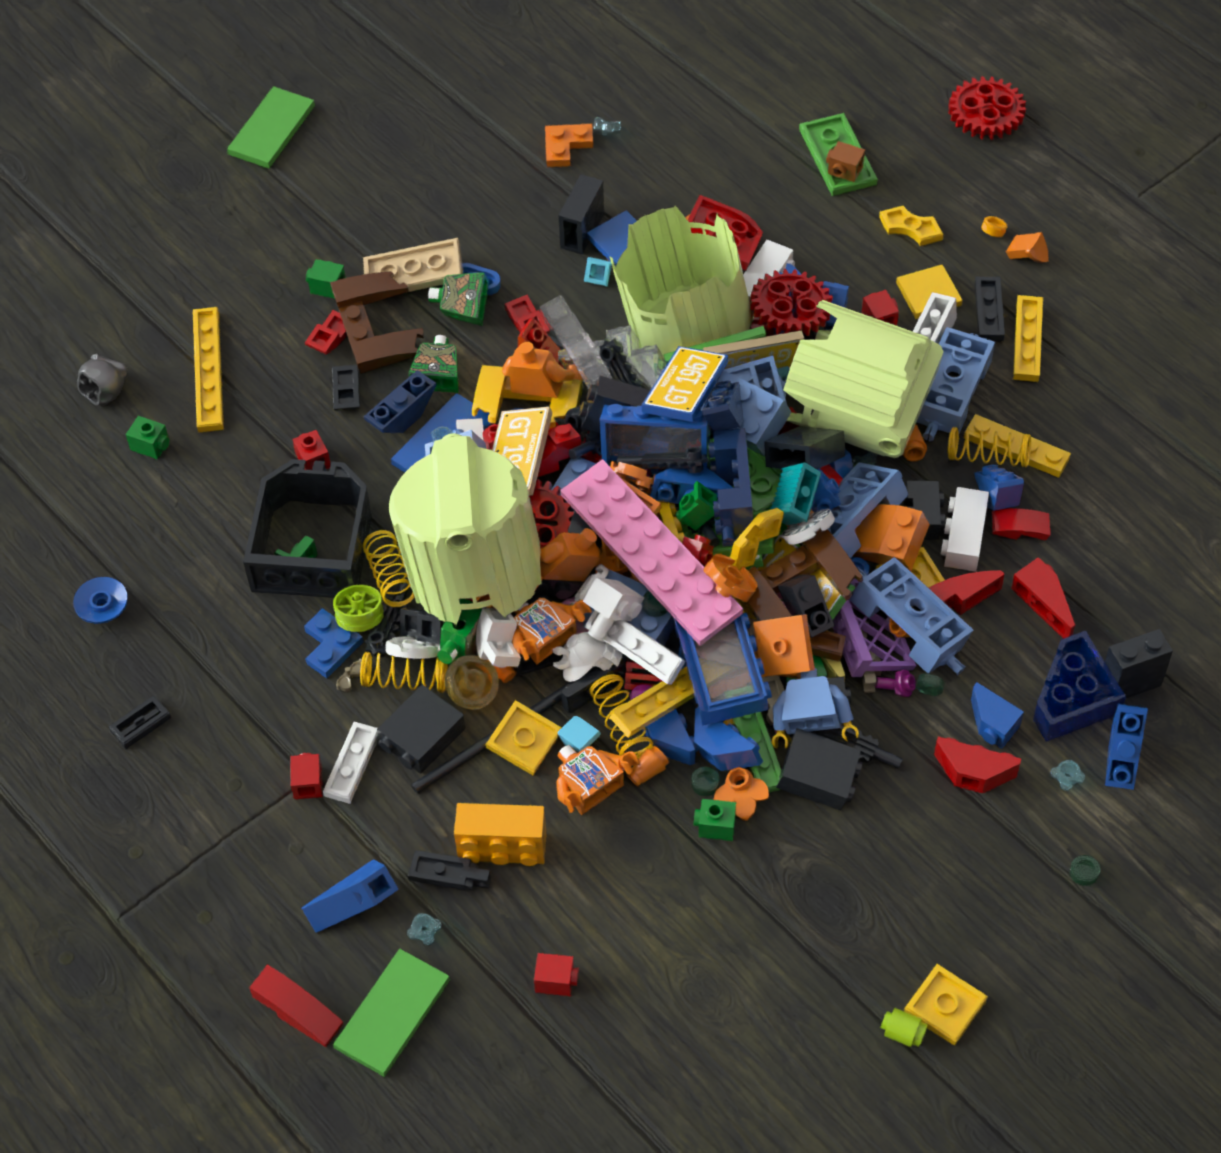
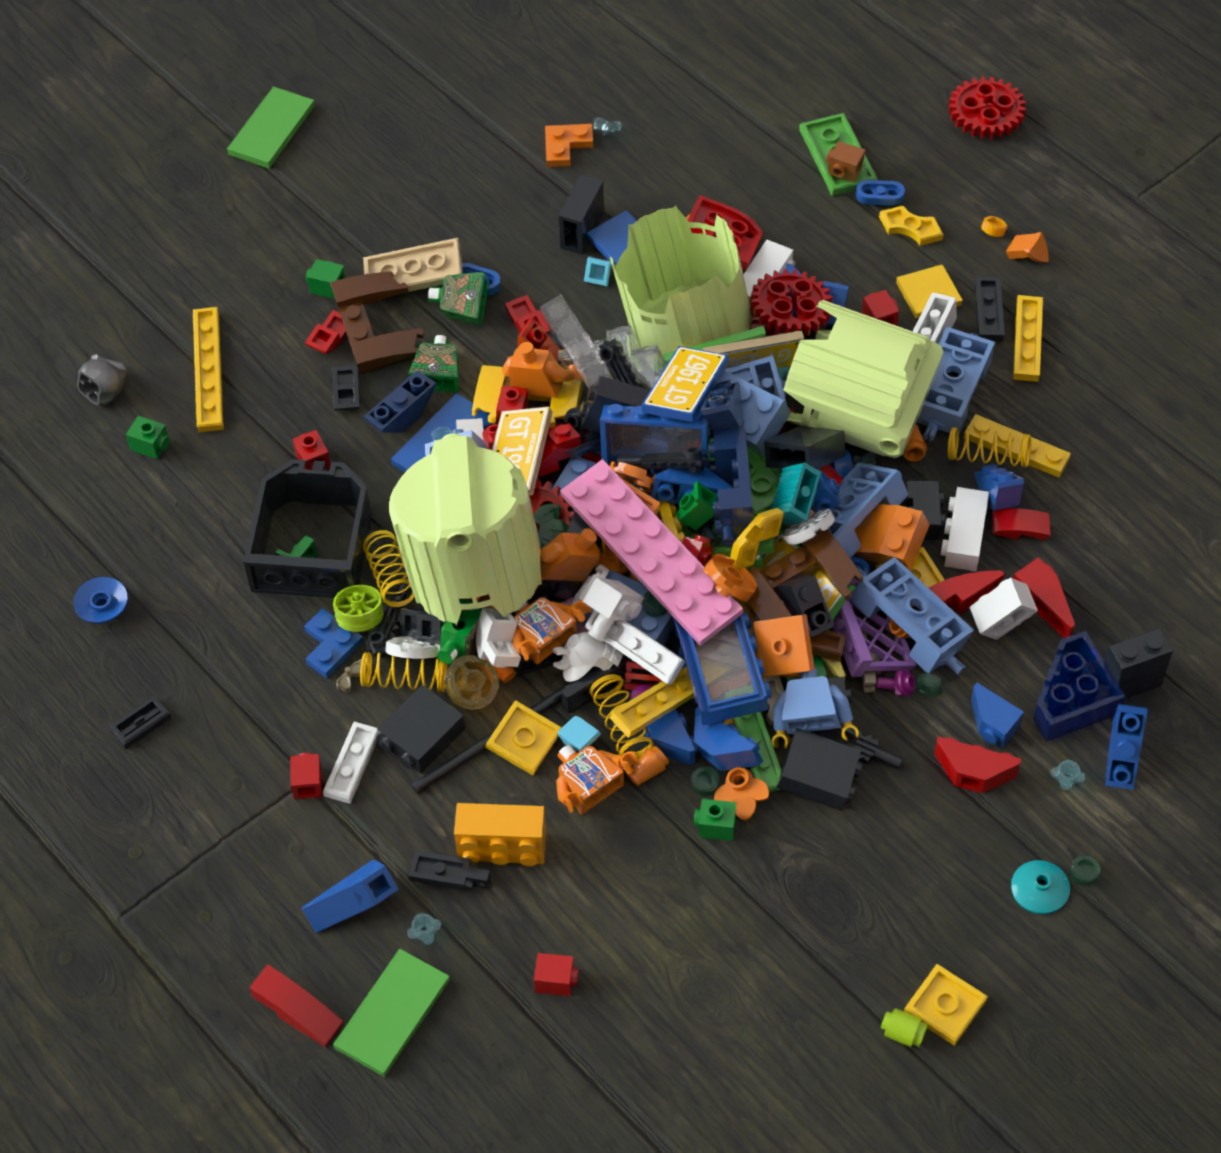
(511, 399): none -> red brick
(548, 524): none -> dark green plate
(880, 192): none -> blue plate
(1003, 608): none -> white brick
(1036, 897): none -> teal dish

